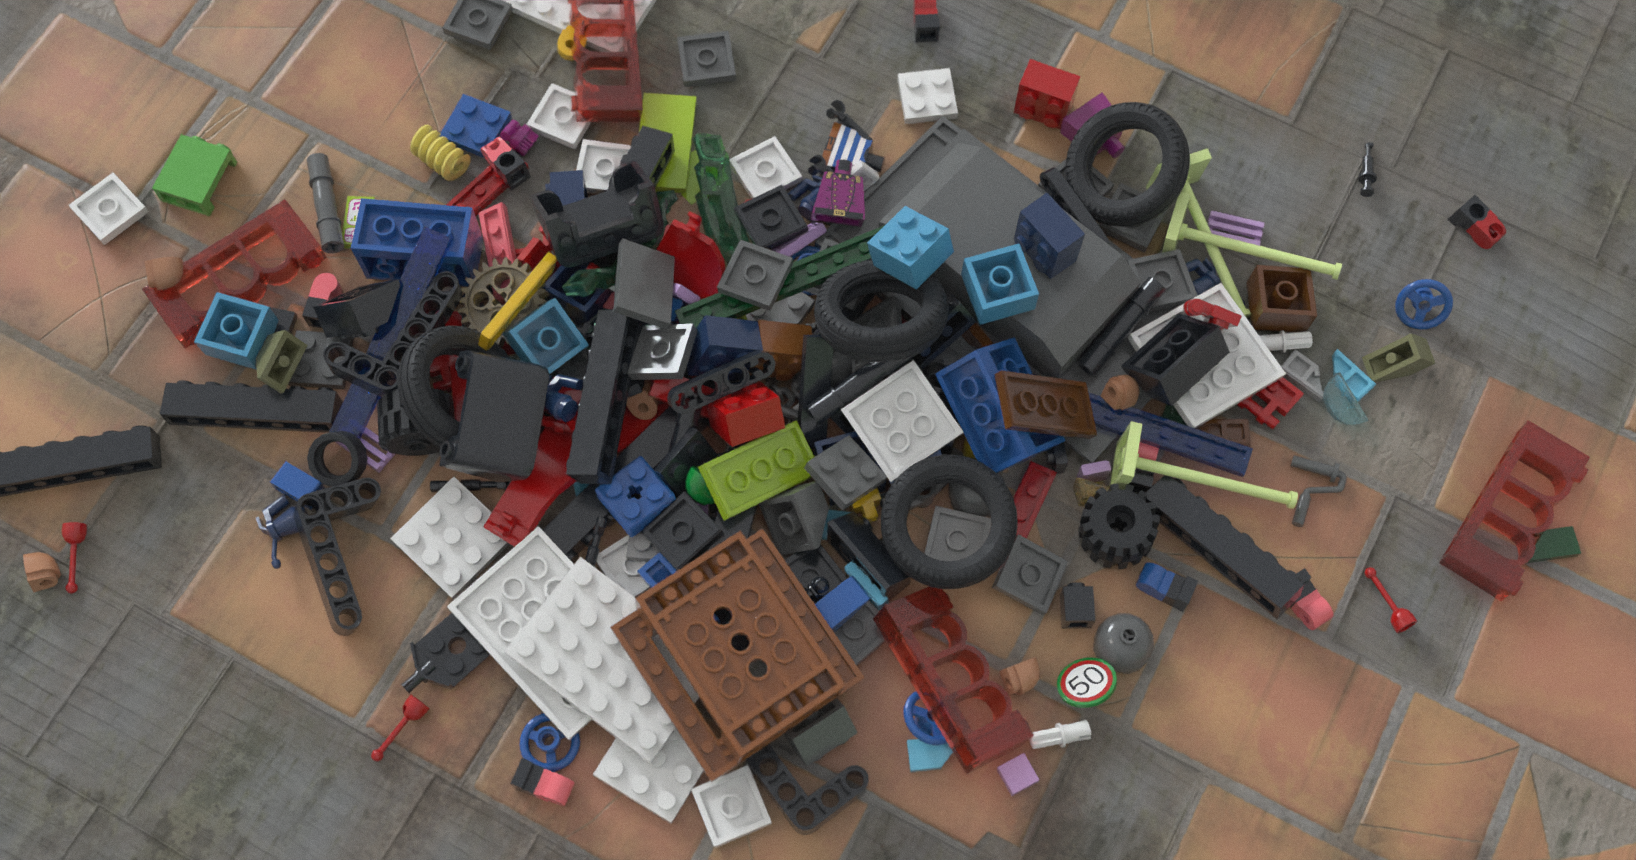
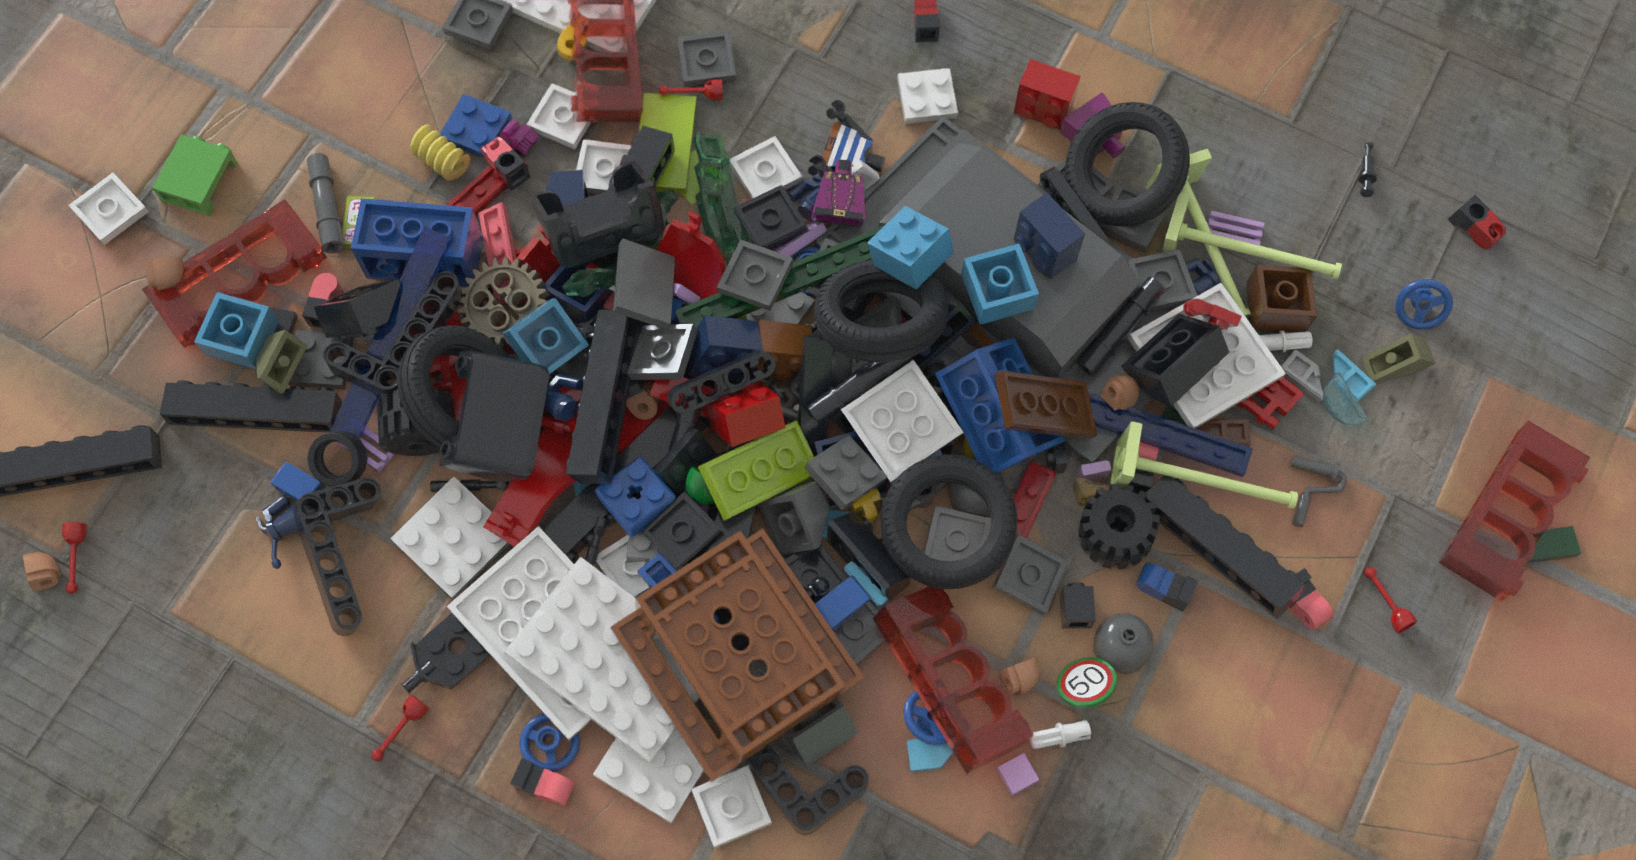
(517, 301): yellow tile -> none
(711, 90): none -> red hinge

